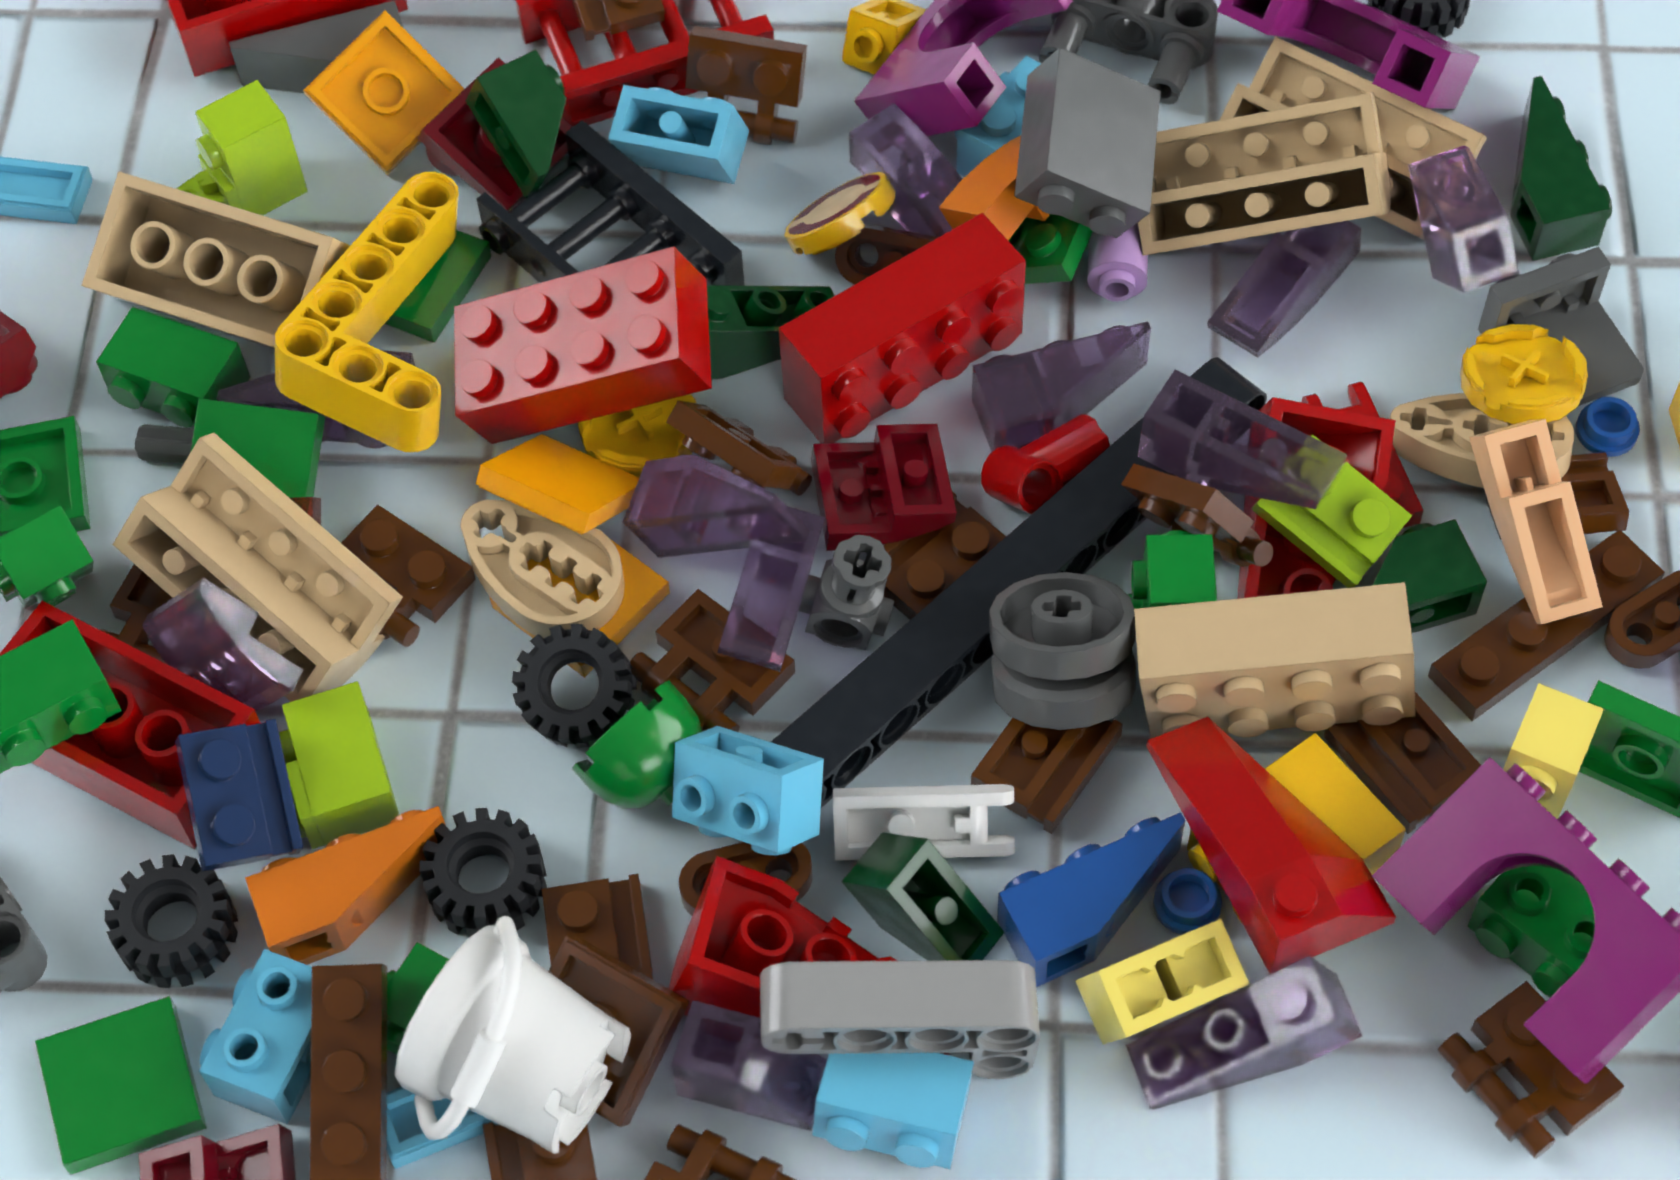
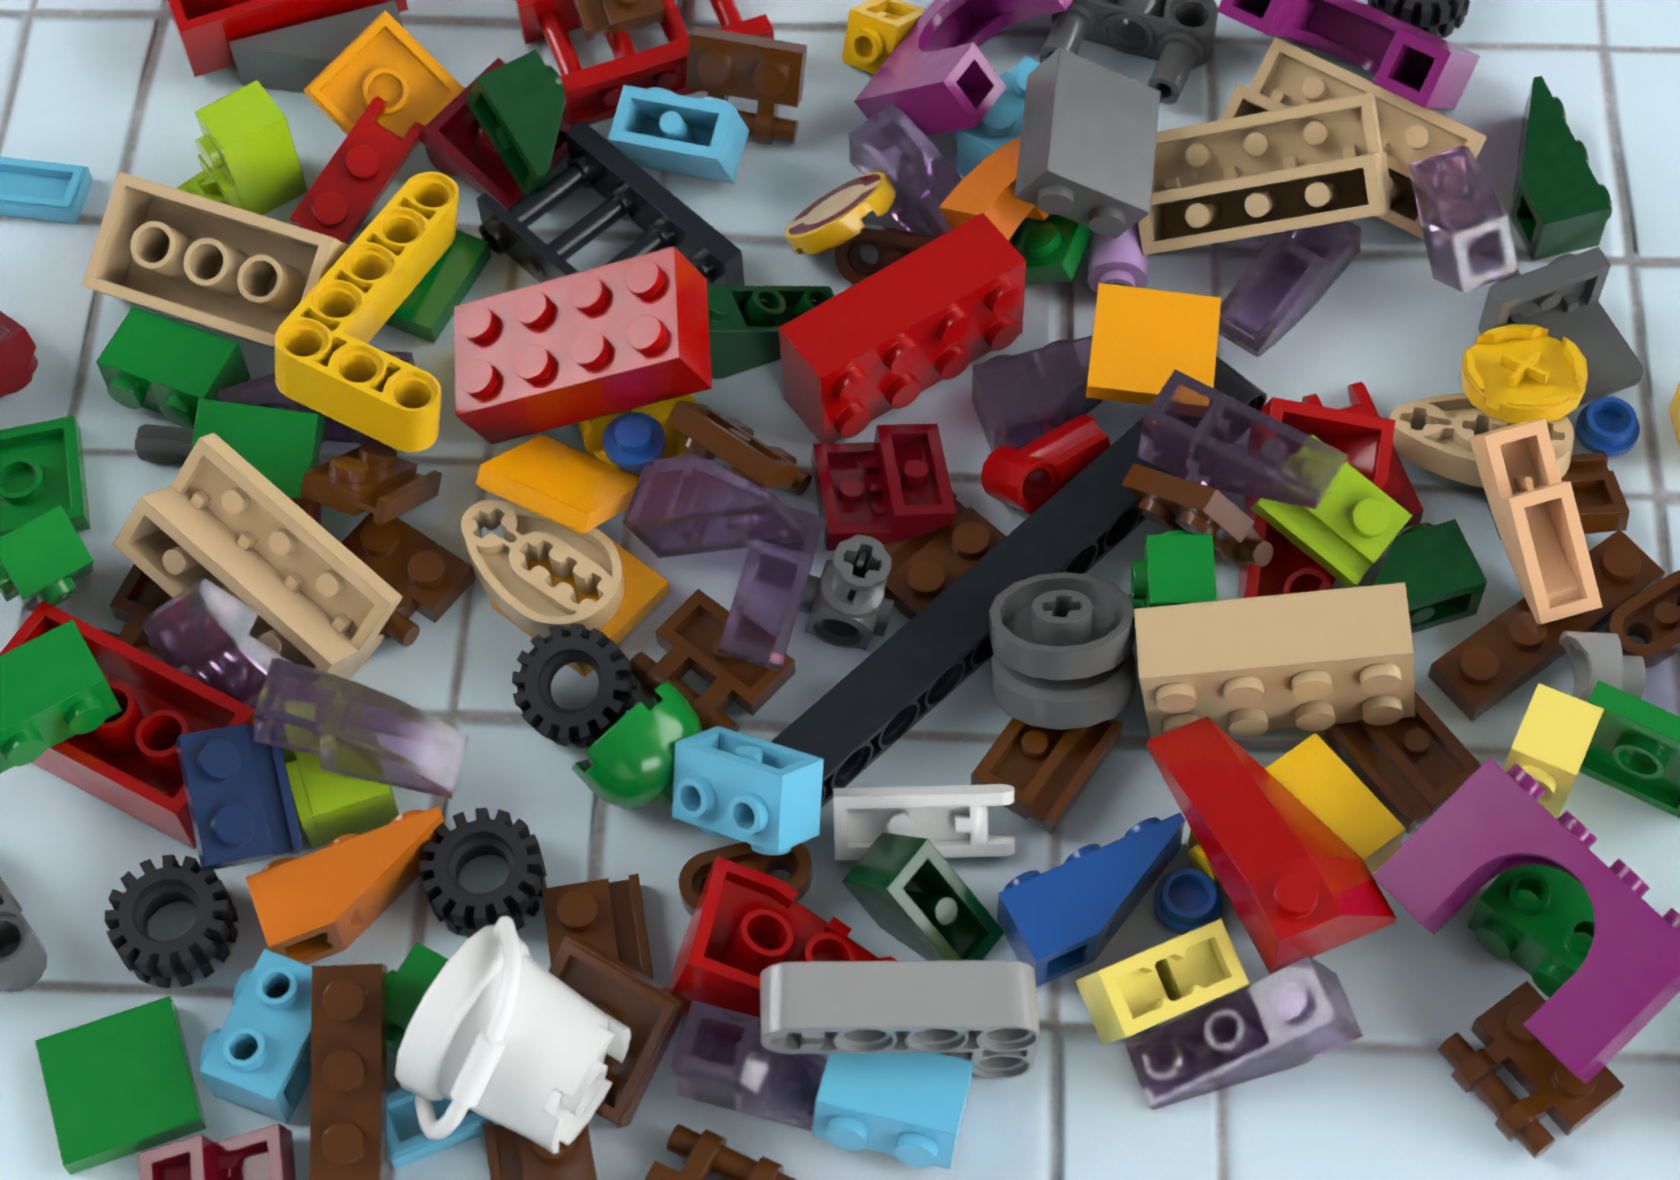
(356, 176): none -> red hinge
(357, 730): none -> slope
(370, 481): none -> reddish brown plate
(633, 441): none -> blue plate
(1145, 337): none -> light orange tile
(1601, 658): none -> light grey piece

